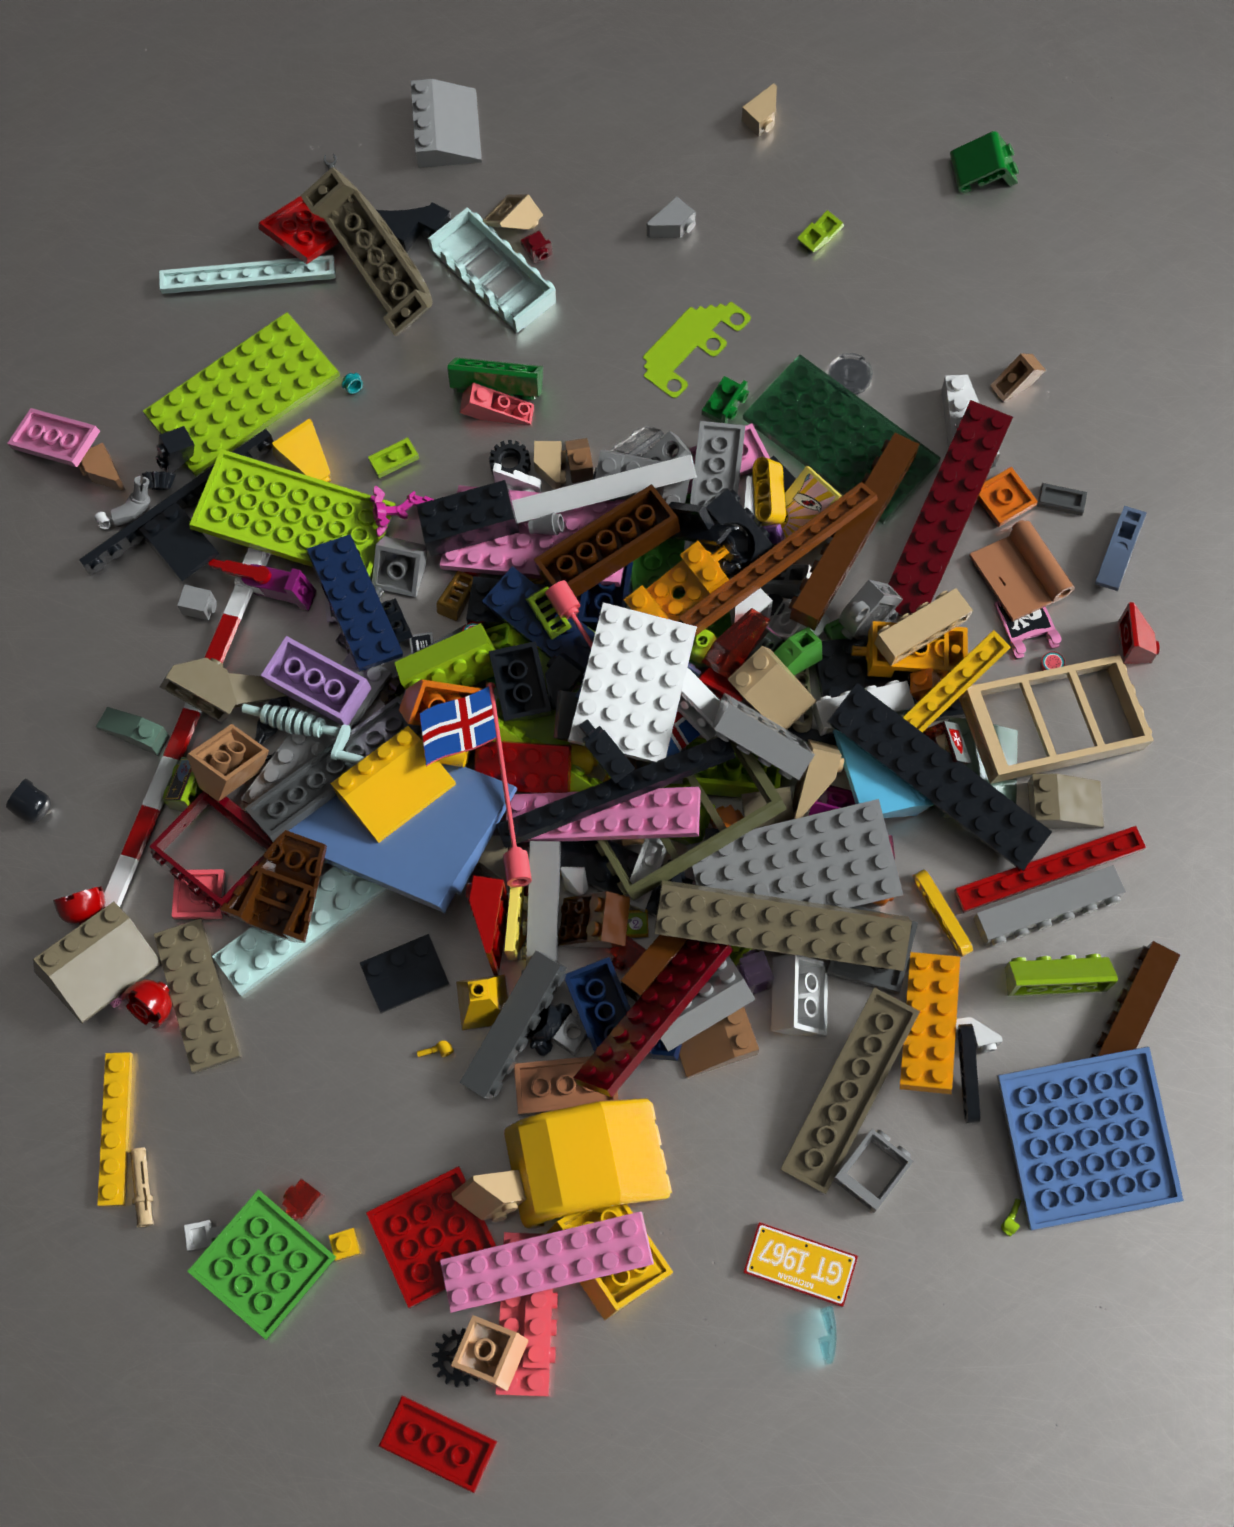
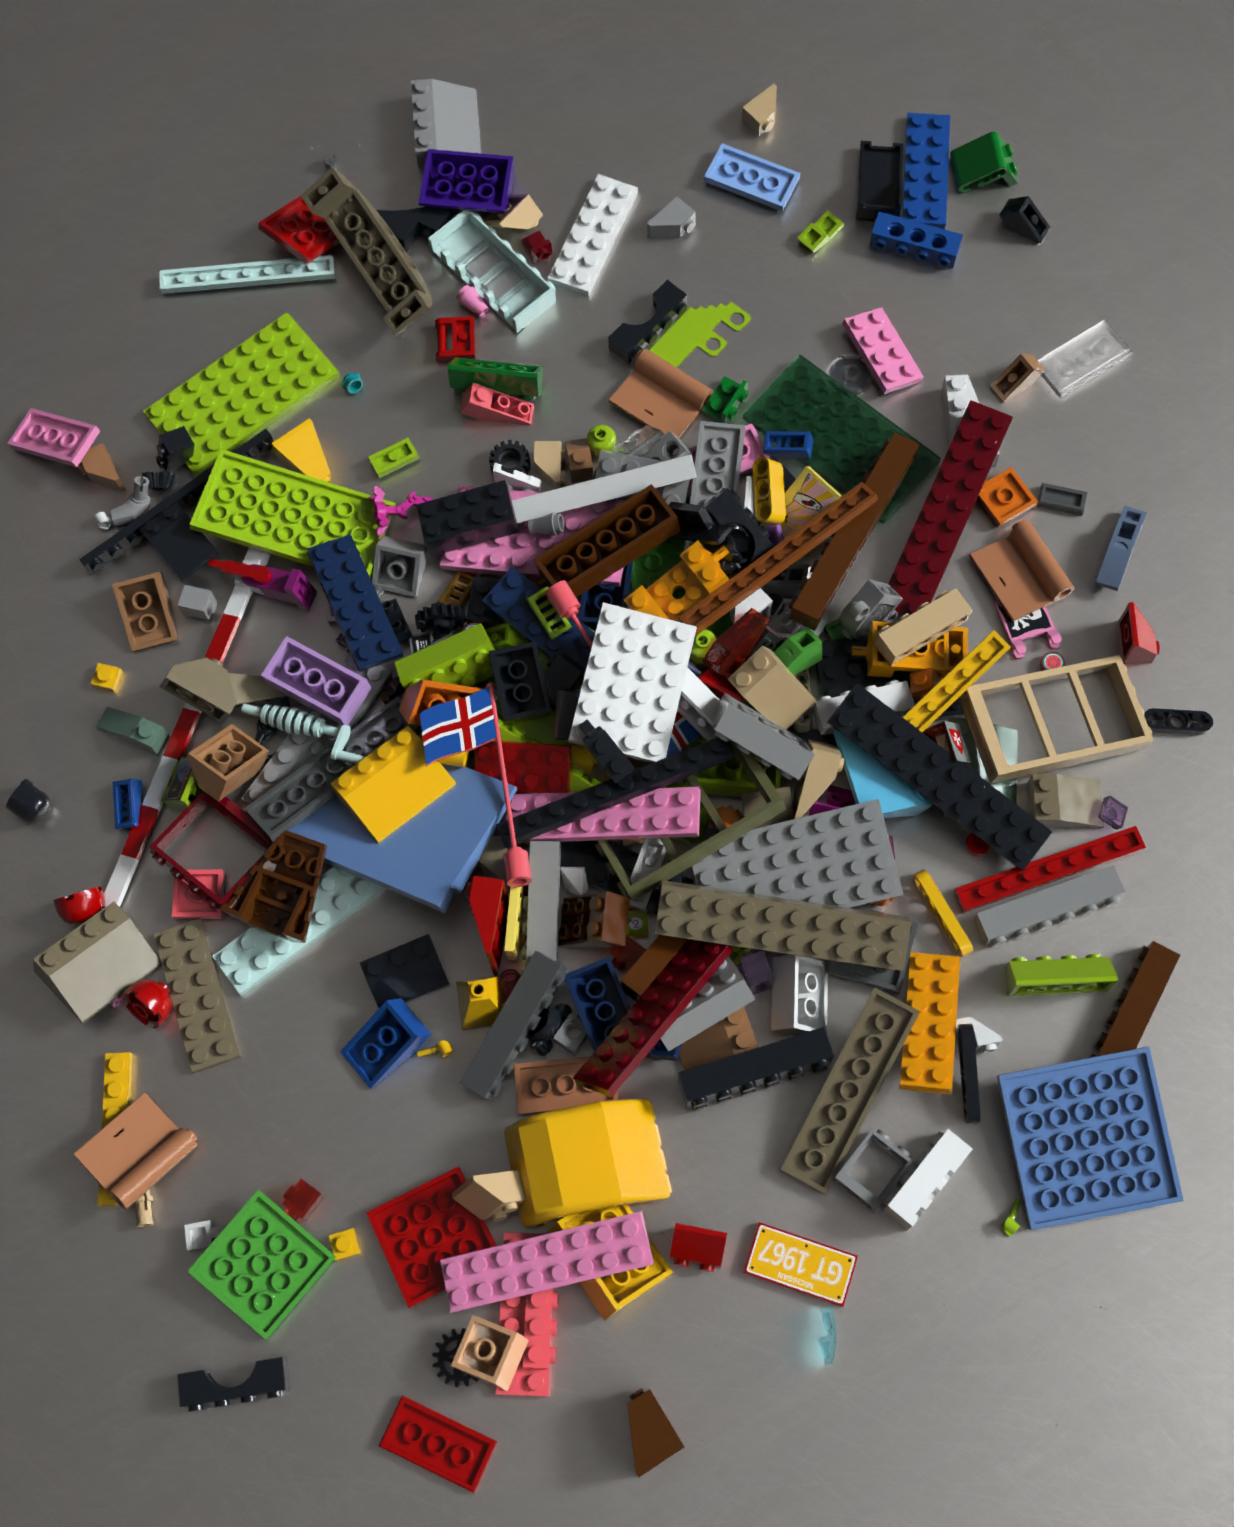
(106, 677): none -> yellow plate
(120, 795): none -> blue slope
(139, 1155): none -> nougat door
(146, 610): none -> medium nougat slope
(200, 1387): none -> black arch
(385, 1041): none -> blue slope
(440, 618): none -> black gear
(462, 338): none -> red plate
(467, 181): none -> dark purple slope
(472, 300): none -> bright pink cone
(508, 980): none -> clear pink cone
(593, 235): none -> white plate
(601, 438): none -> lime head
(630, 339): none -> black arch
(651, 1432): none -> reddish brown slope
(661, 394): none -> nougat door
(697, 1247): none -> red slope
(752, 177): none -> light blue plate
(755, 1068): none -> black brick
(788, 451): none -> blue slope
(879, 180): none -> black piece
(882, 350): none -> bright pink plate
(926, 169): none -> blue plate
(926, 239): none -> blue brick
(926, 1180): none -> white wedge
(975, 846): none -> red tile
(1025, 219): none -> black slope
(1084, 358): none -> clear tile
(1113, 812): none -> clear purple plate
(1193, 729): none -> black beam

